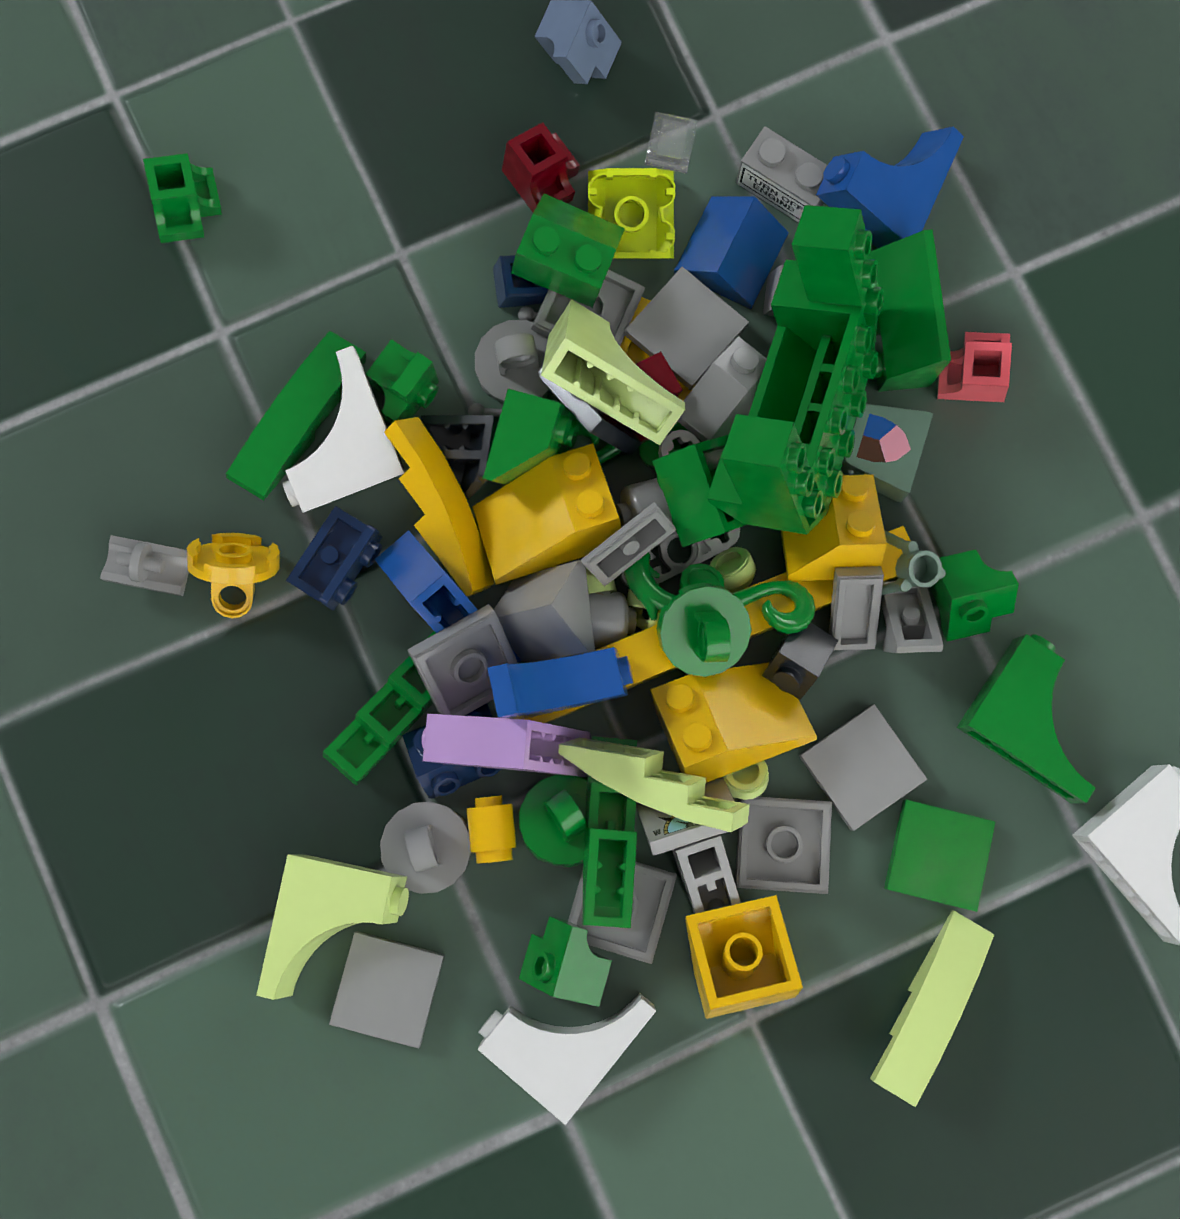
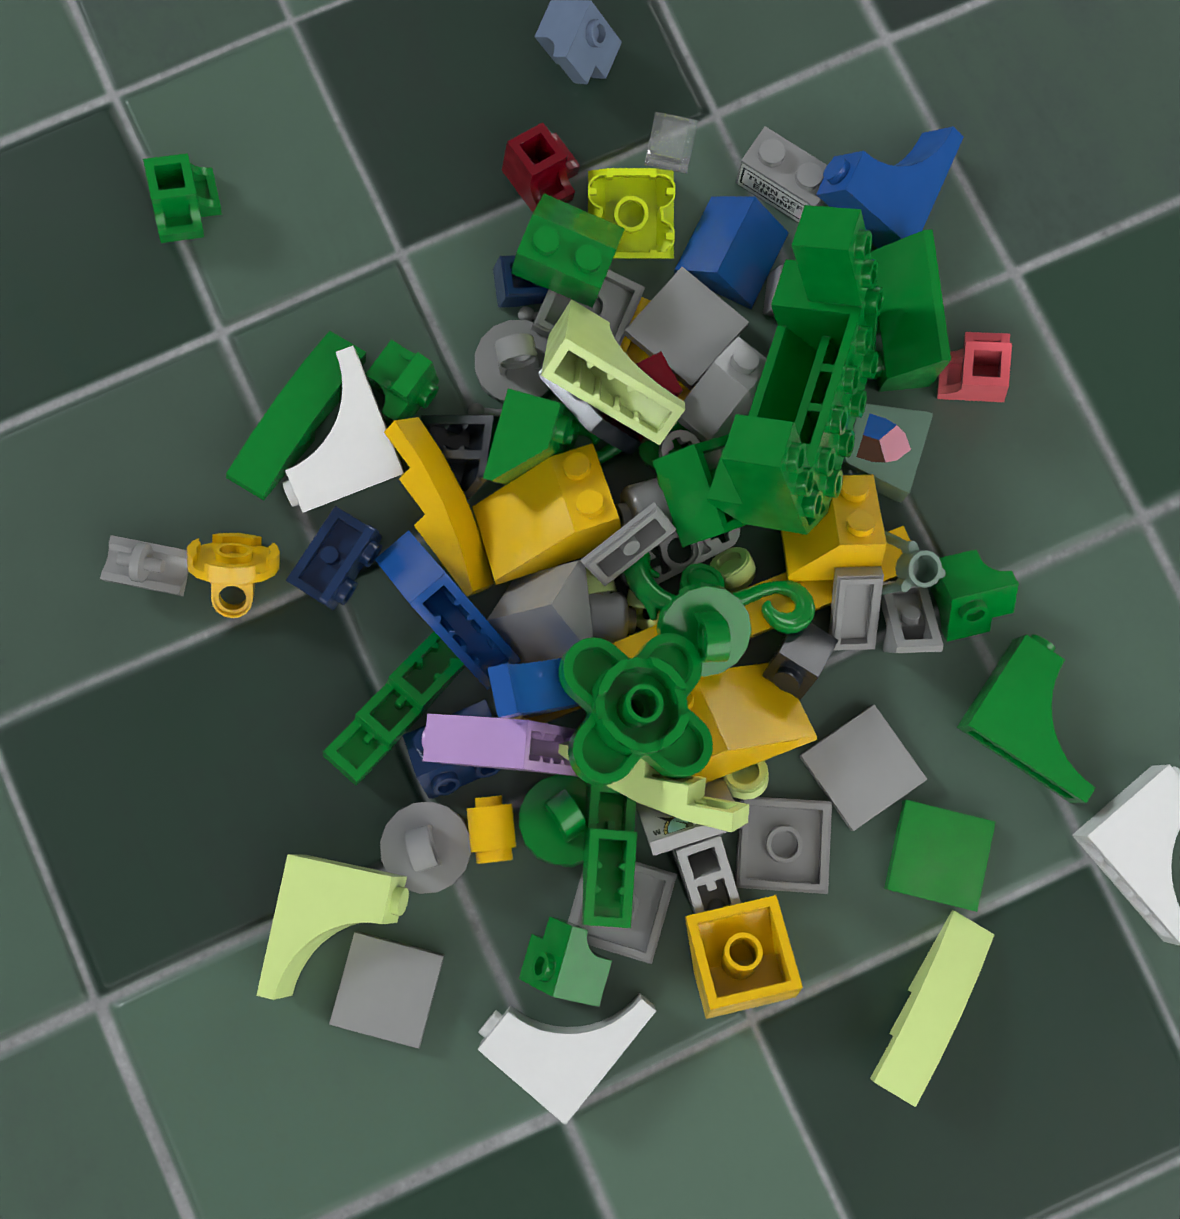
(457, 661): light grey tile -> none
(612, 734): none -> green plant

